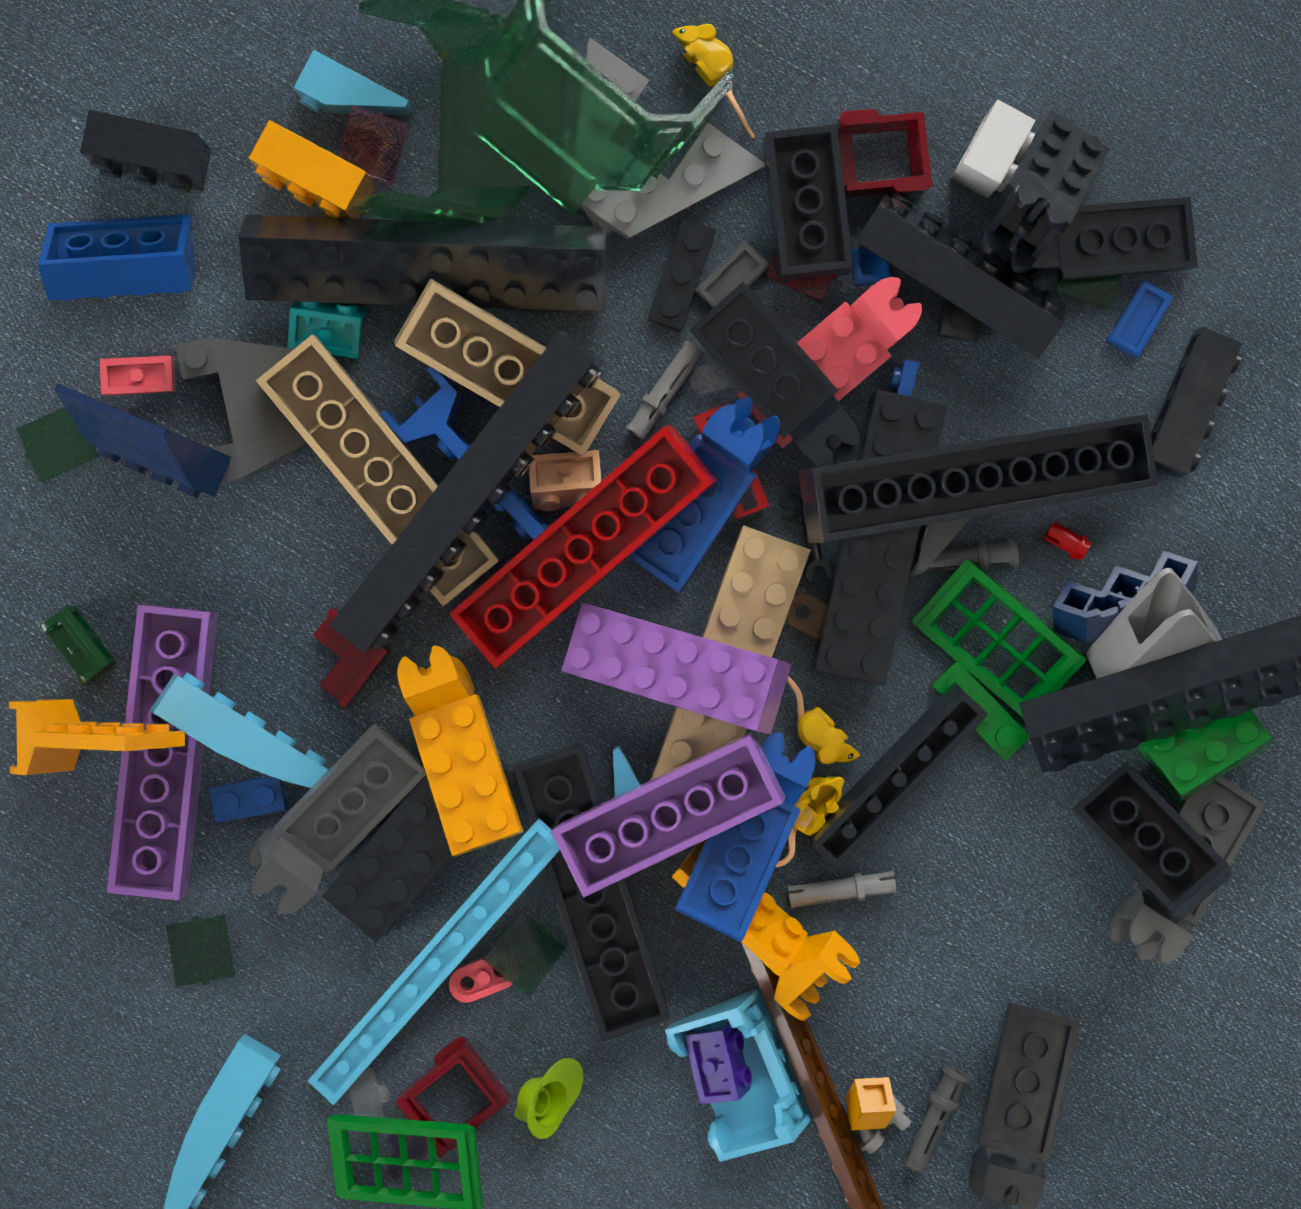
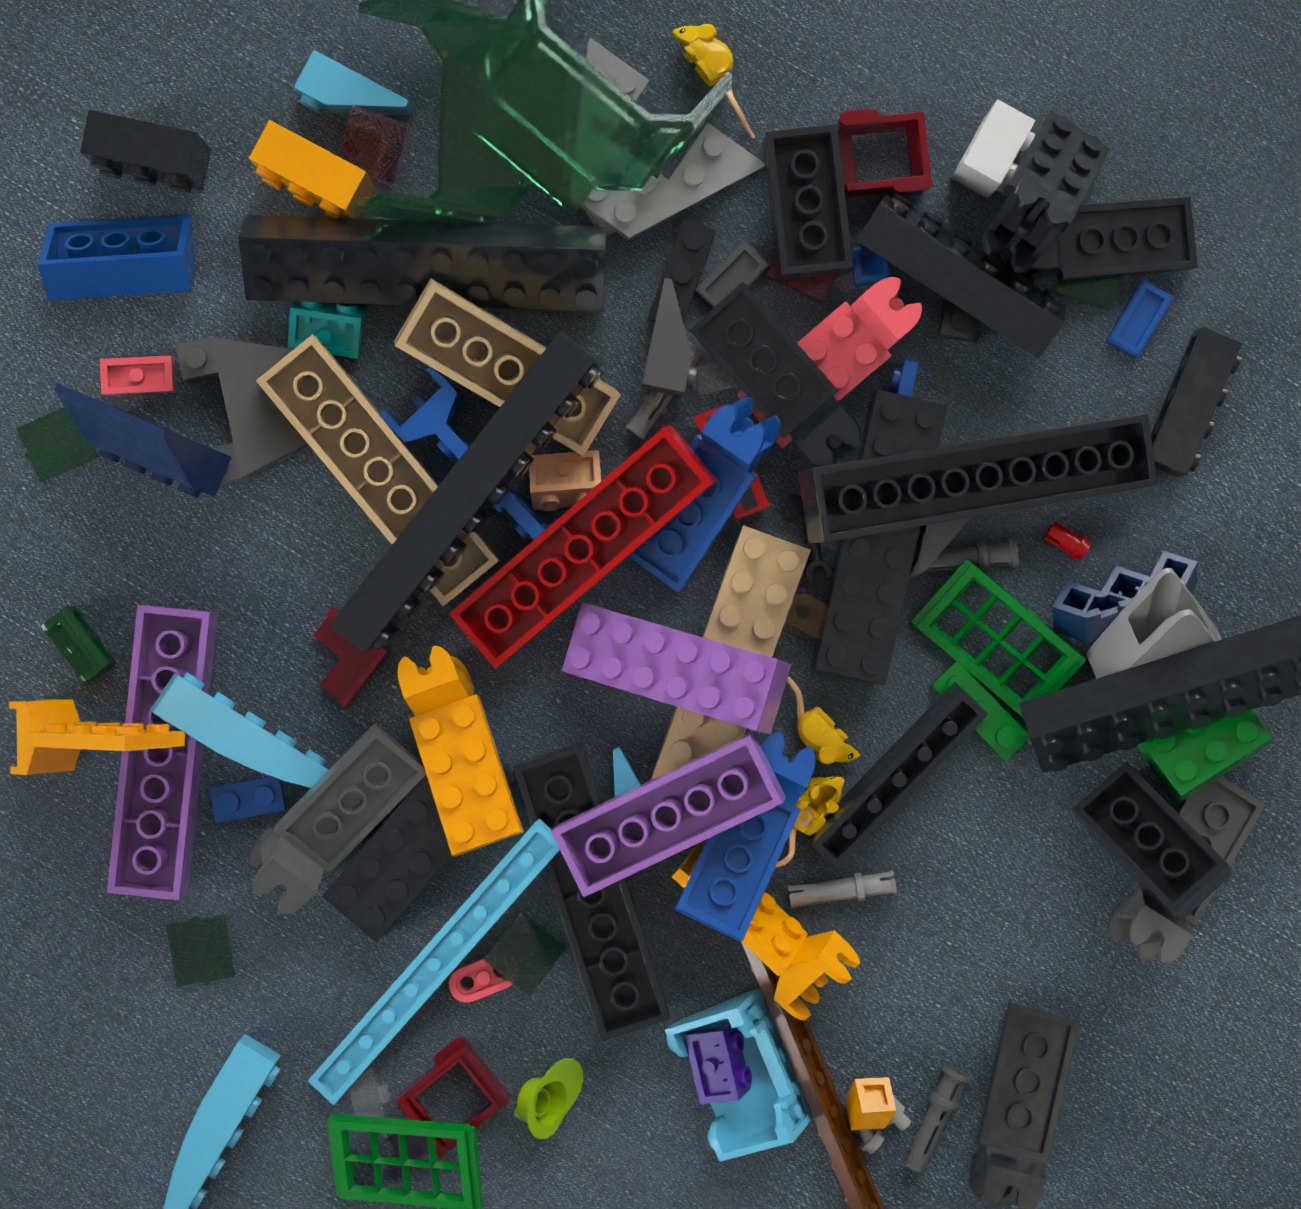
(669, 351): none -> dark grey slope

